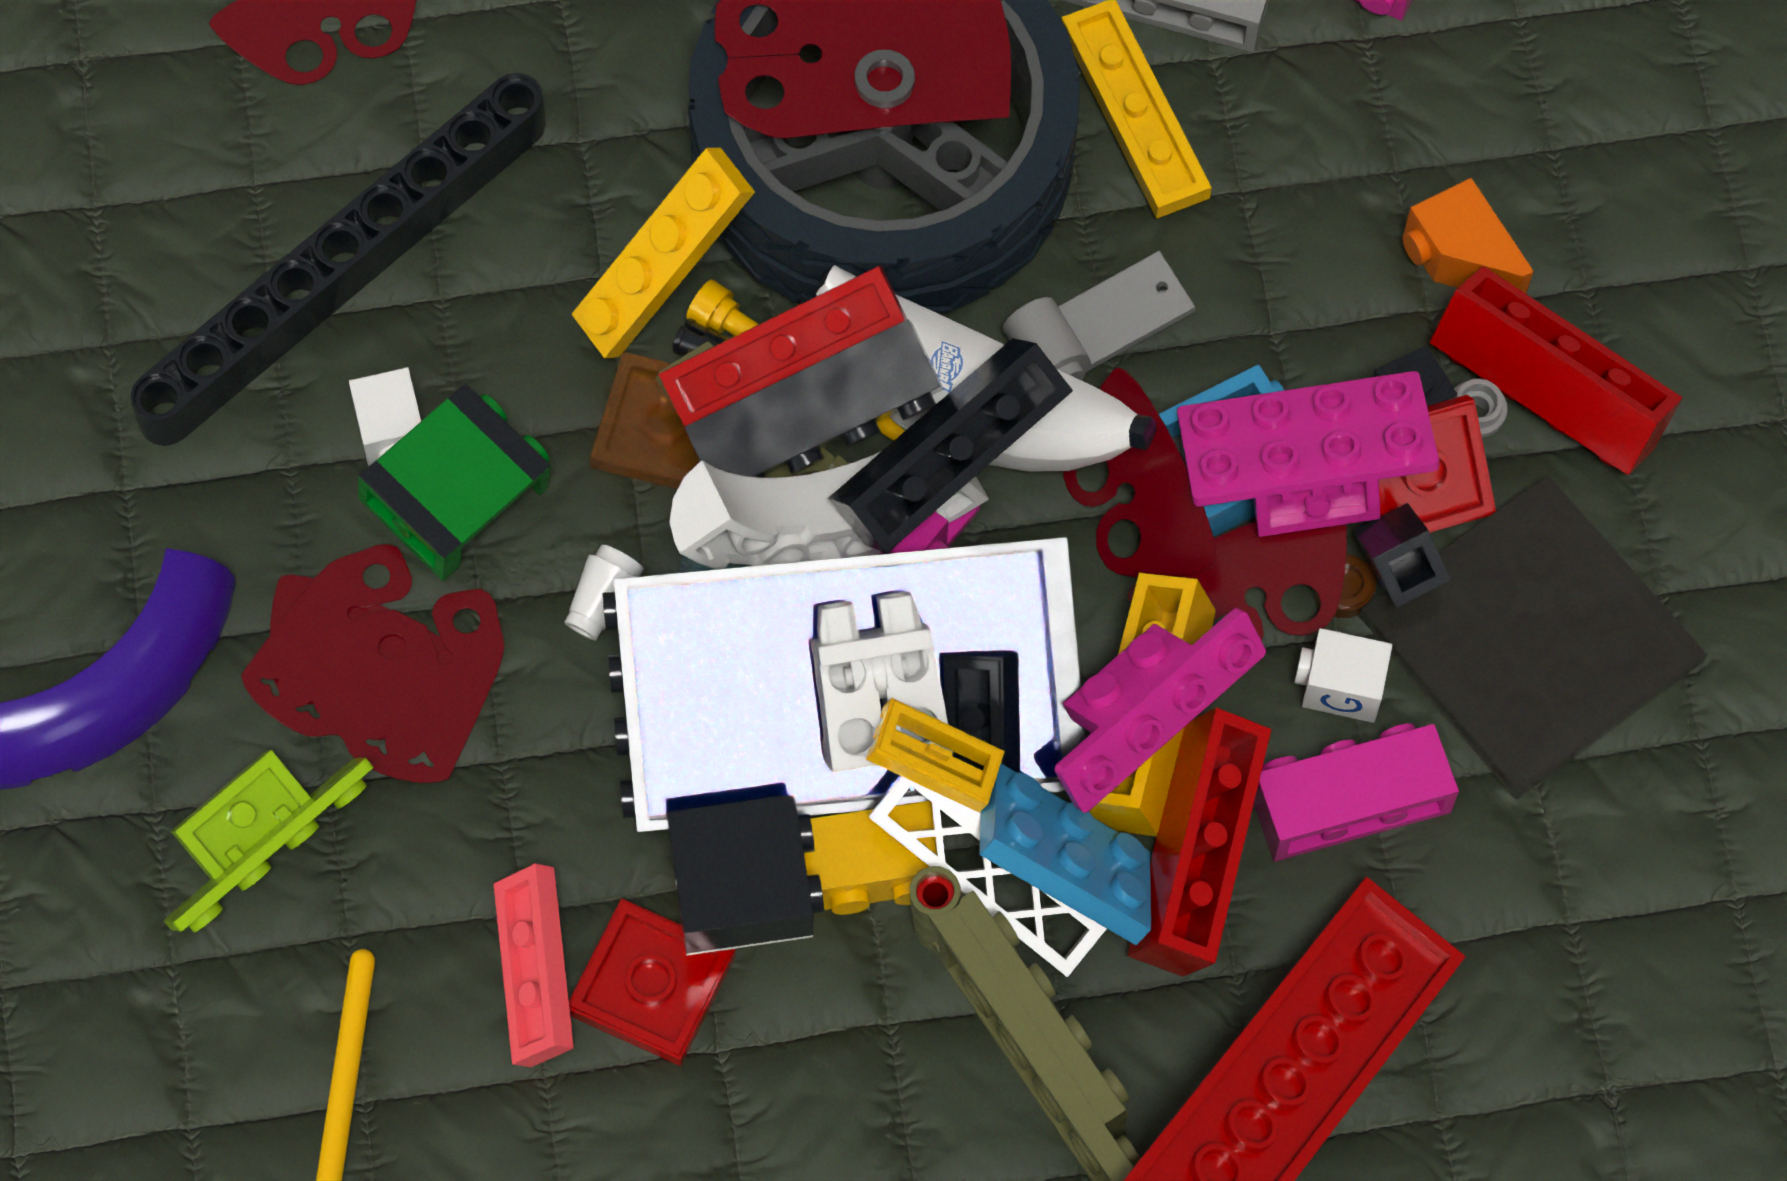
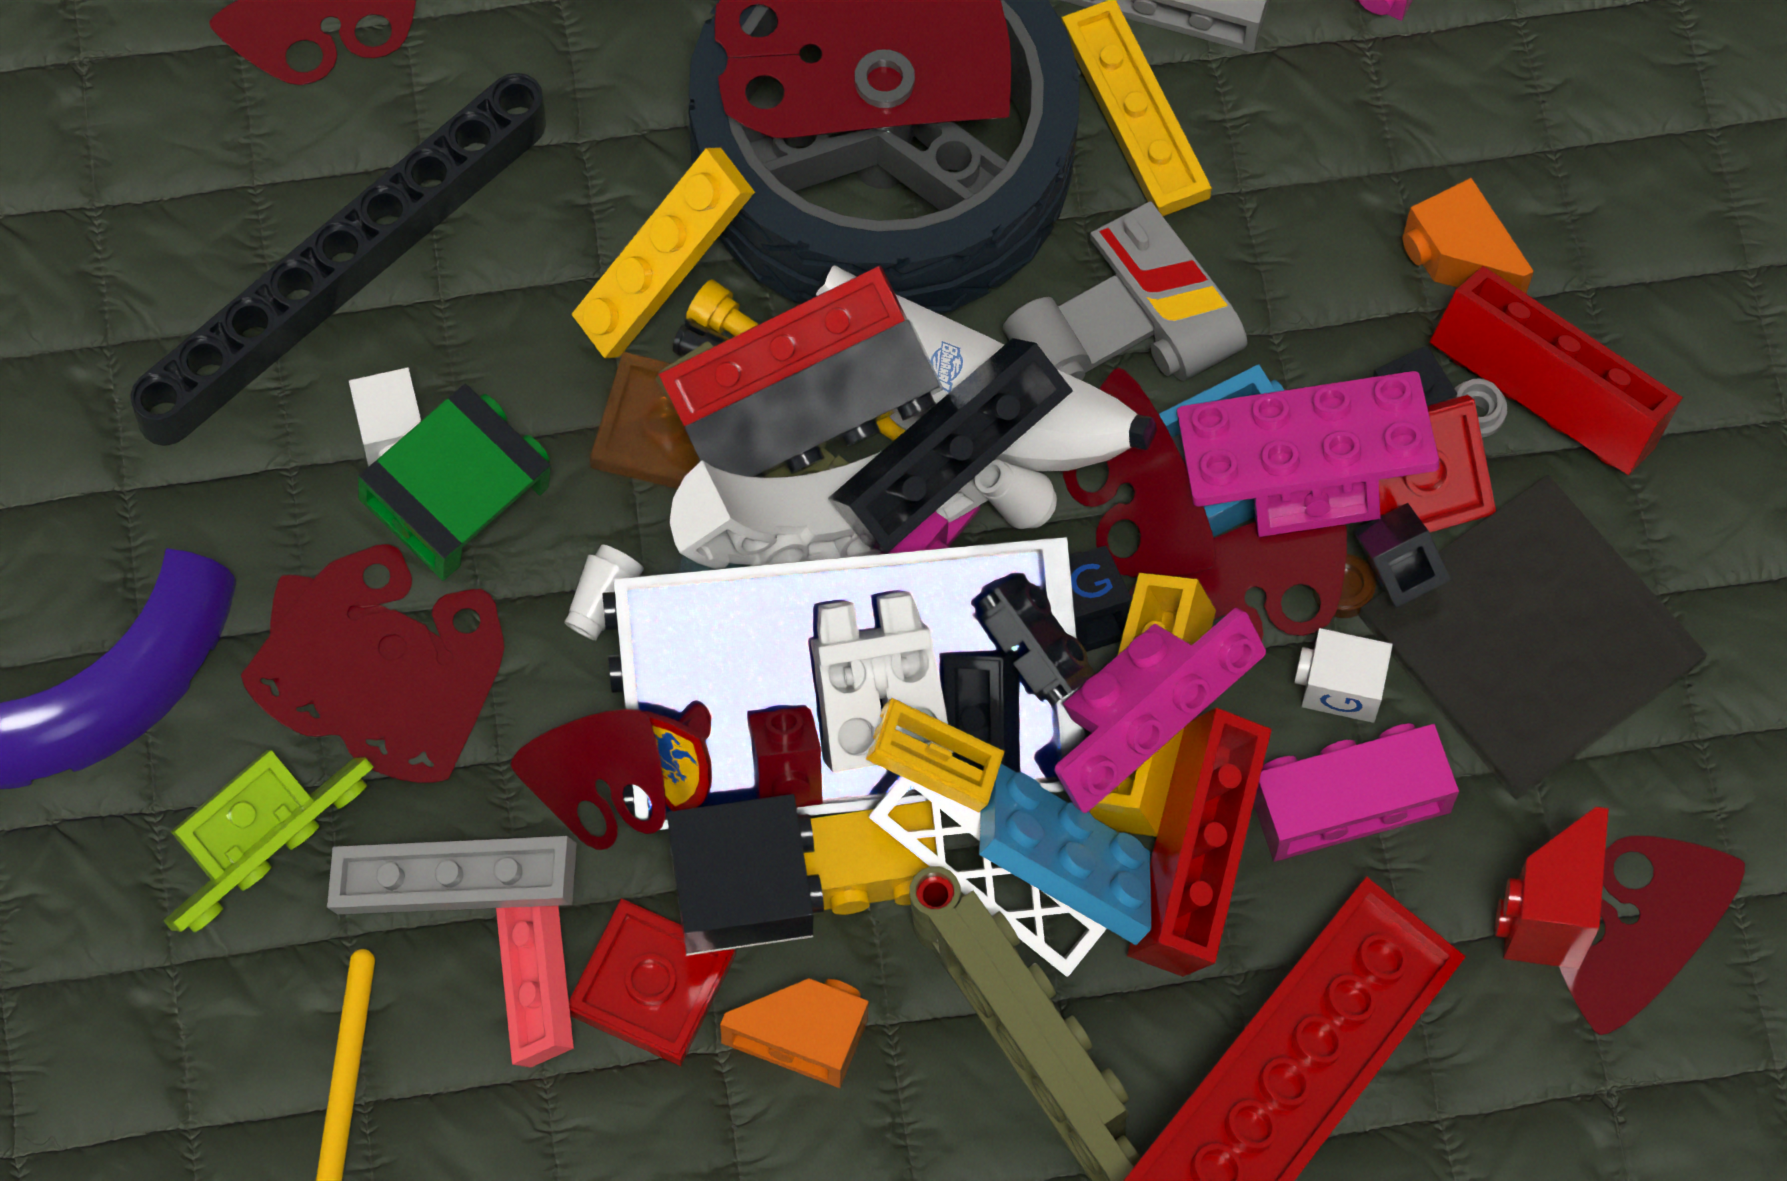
(452, 875): none -> light grey plate
(605, 746): none -> dark red piece
(684, 756): none -> shield
(787, 755): none -> dark red bracket
(802, 1028): none -> orange slope
(1018, 494): none -> white cone
(1023, 613): none -> black hinge
(1099, 598): none -> black brick
(1189, 312): none -> light grey door
(1557, 899): none -> red slope
(1677, 914): none -> dark red piece

